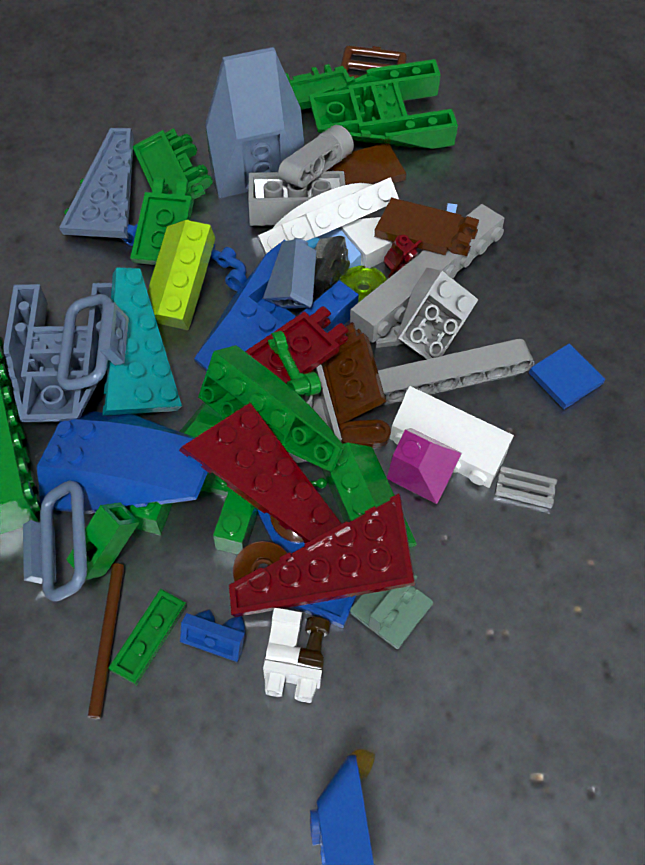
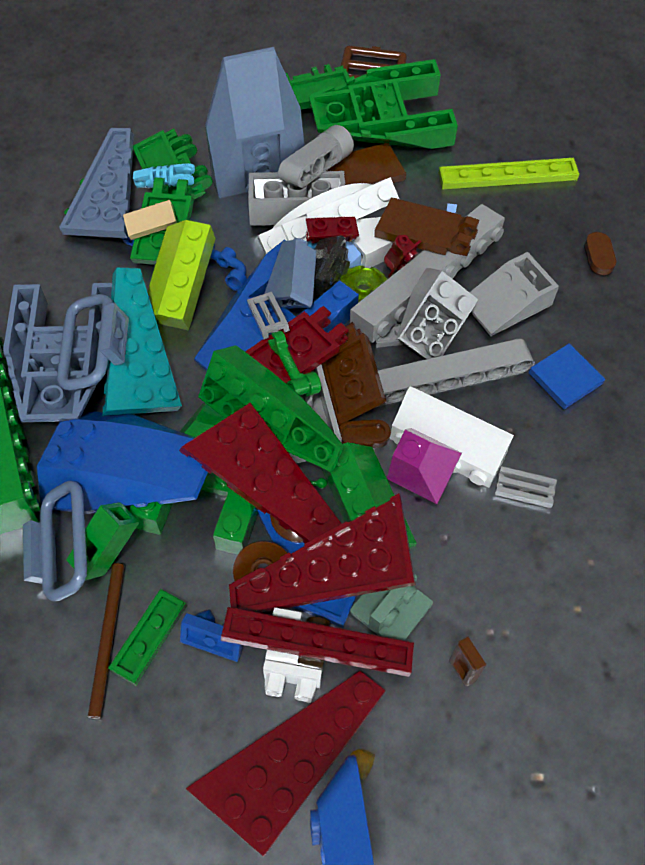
(145, 177): none -> medium azure hinge
(149, 219): none -> tan tile
(272, 327): none -> light grey tile
(275, 775): none -> dark red wing
(318, 641): none -> dark red tile
(331, 226): none -> dark red hinge
(467, 661): none -> reddish brown tile
(508, 173): none -> lime tile
(513, 294): none -> light grey slope
(600, 253): none -> reddish brown tile

